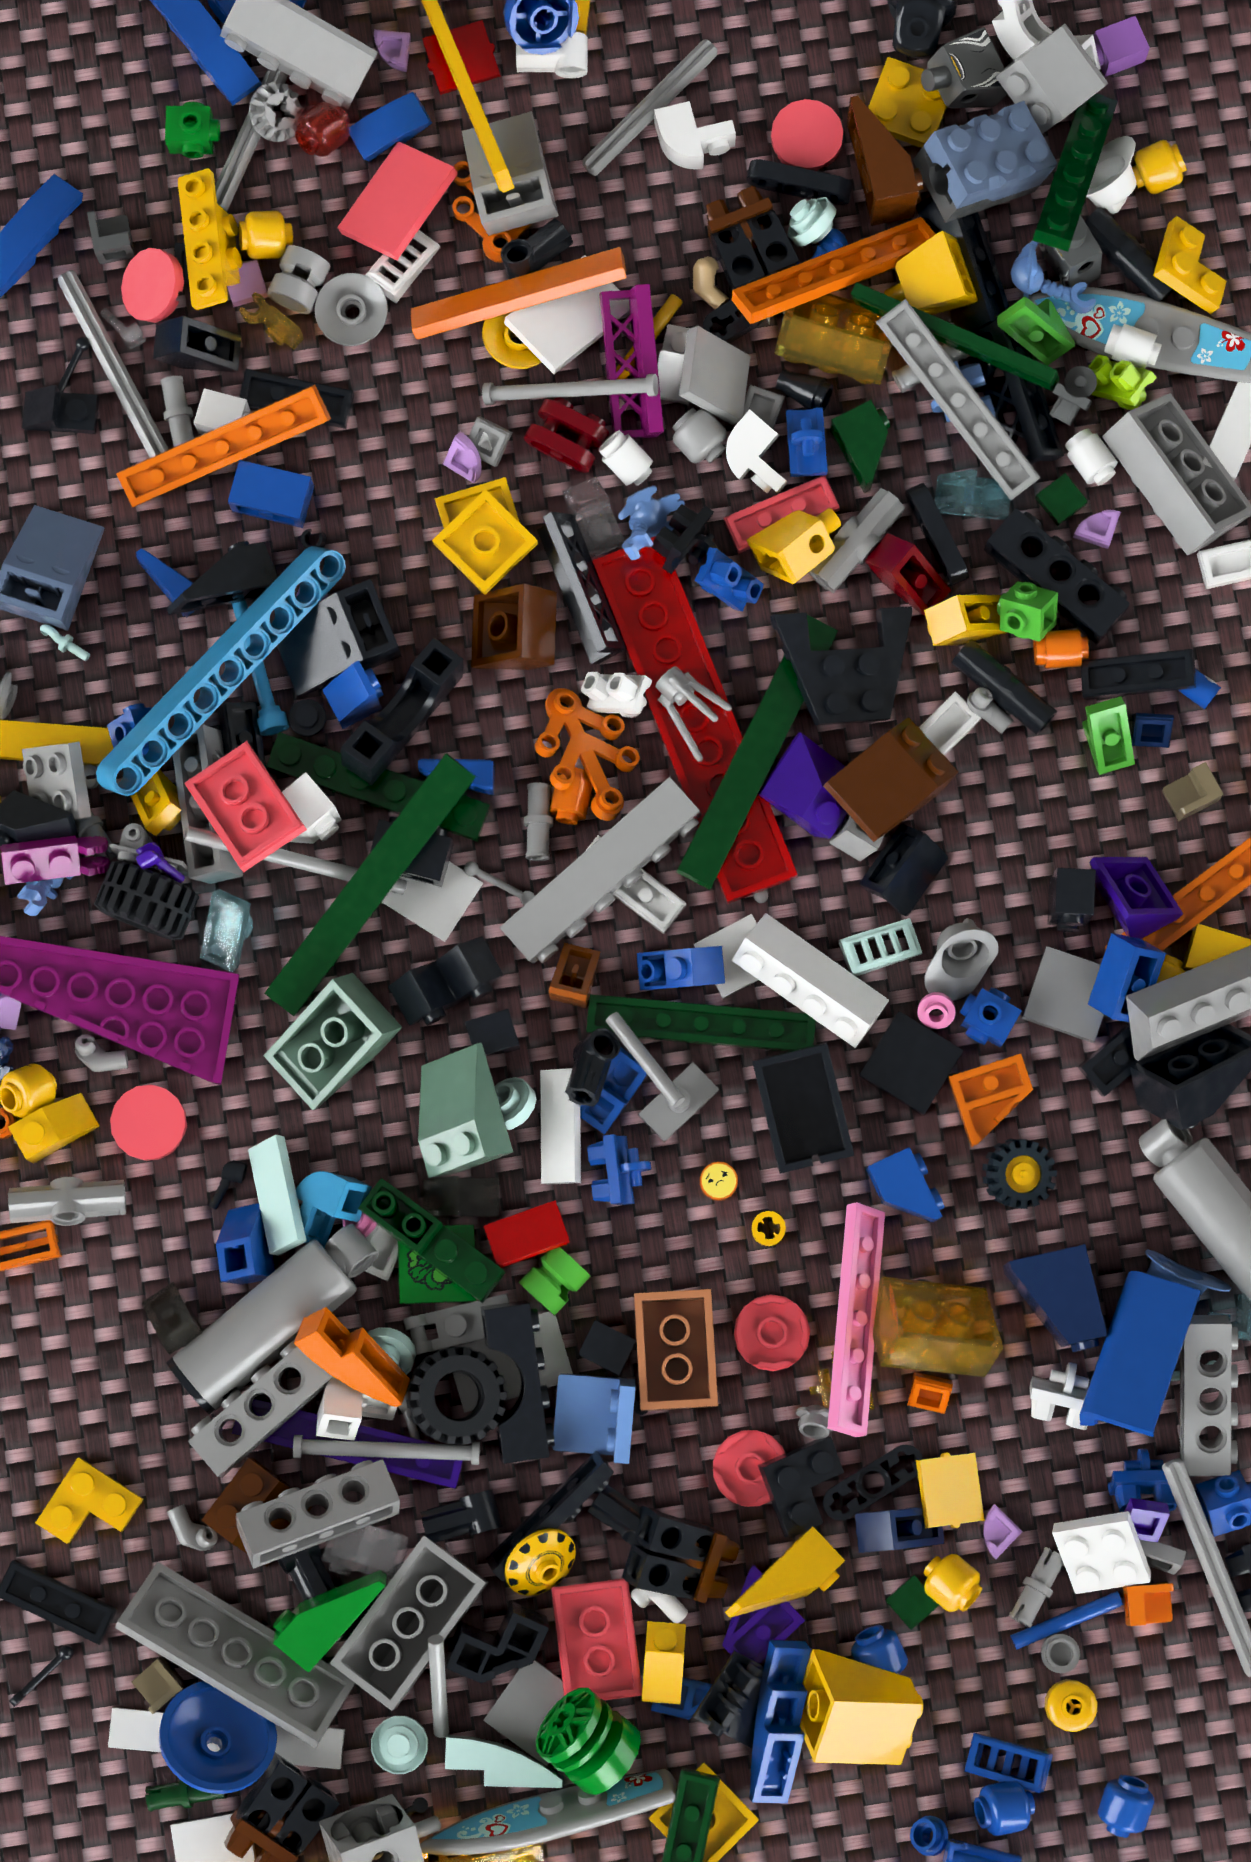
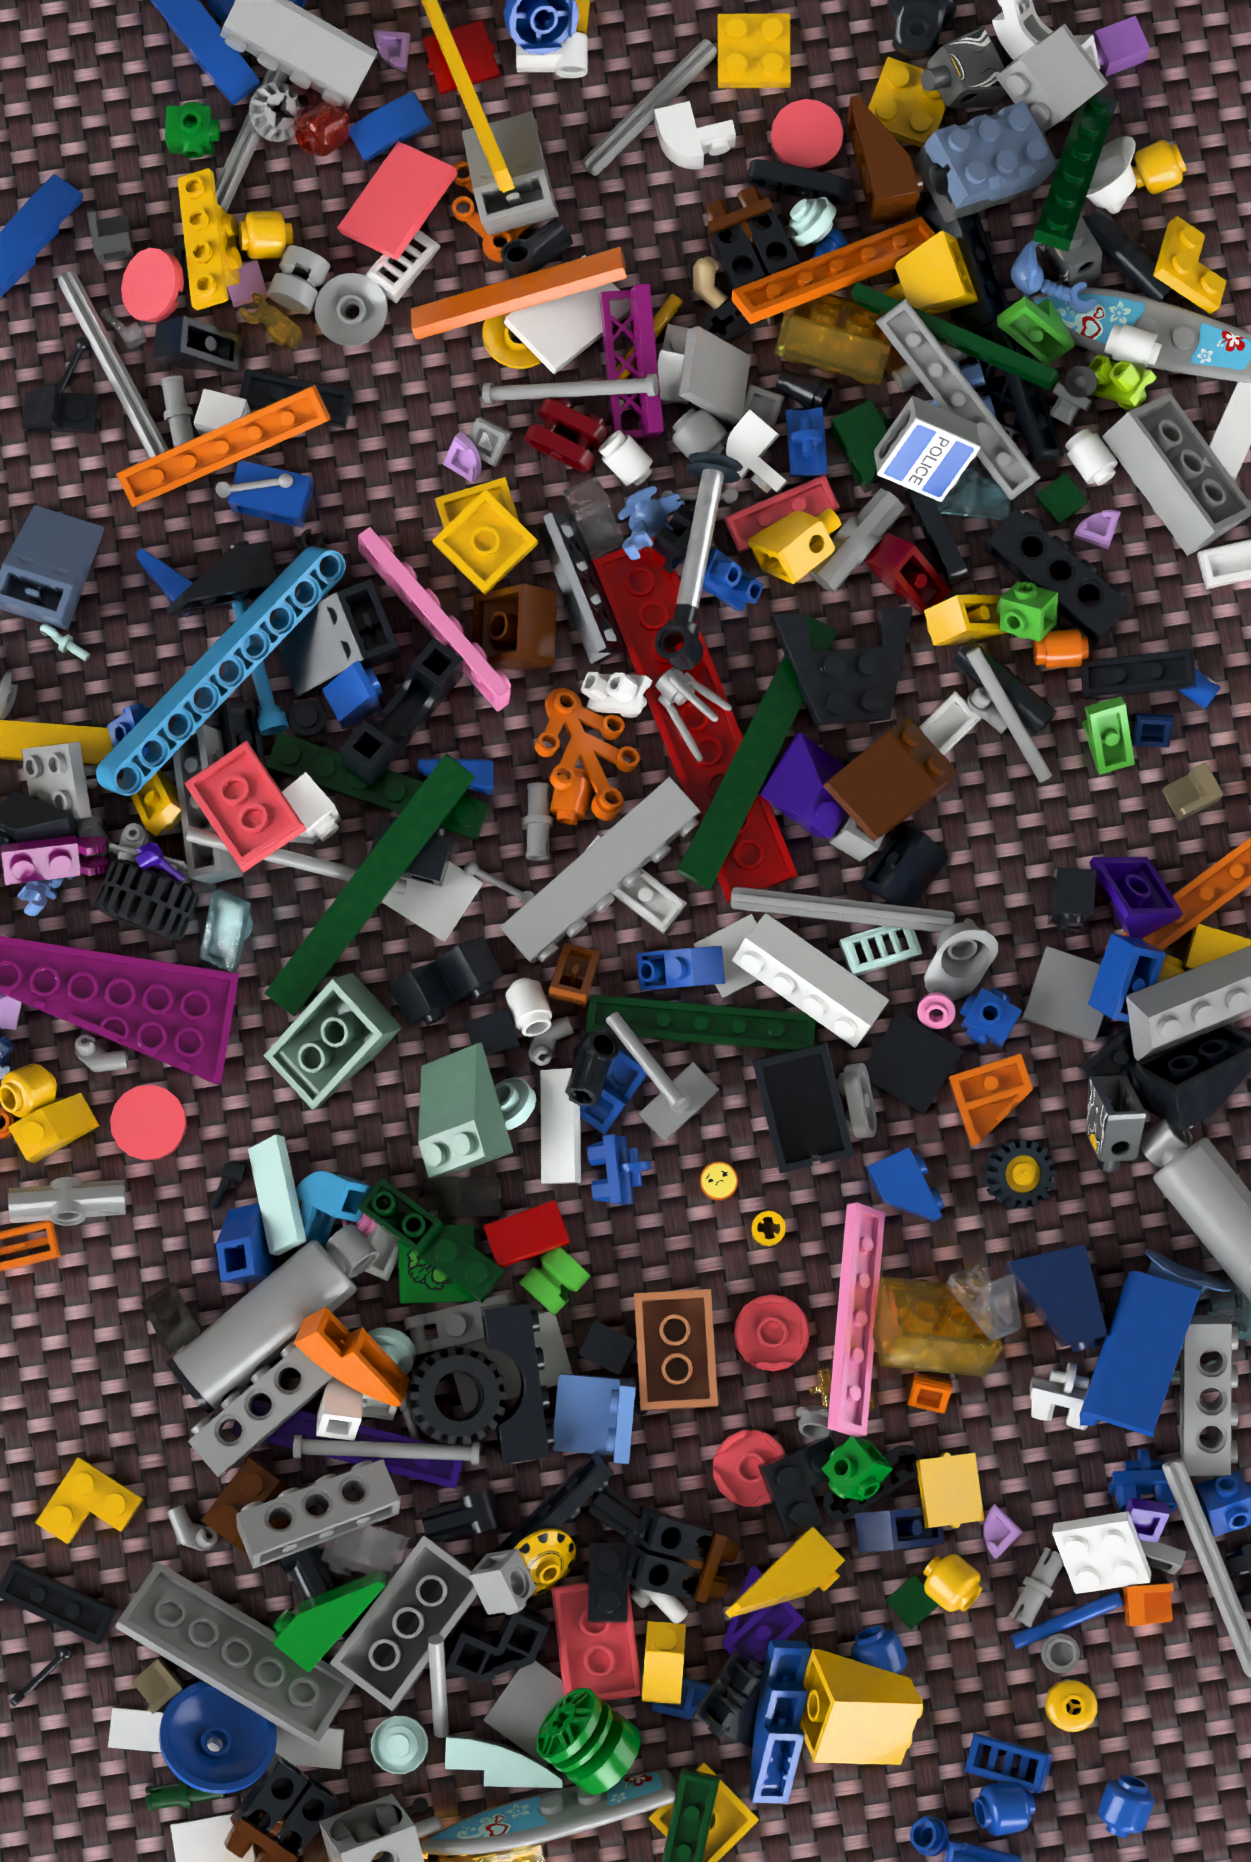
(223, 489): none -> light grey hinge
(426, 608): none -> bright pink plate
(502, 1582): none -> light grey brick
(529, 1007): none -> white brick
(543, 1045): none -> light grey arm
(605, 1583): none -> black plate
(713, 471): none -> piece
(729, 496): none -> light grey hinge
(754, 50): none -> yellow plate
(841, 909): none -> light grey axle
(856, 1469): none -> green brick
(861, 1110): none -> light grey plate
(927, 449): none -> piece
(988, 1302): none -> clear slope
(1009, 714): none -> light grey bar
(1114, 1120): none -> dark grey torso

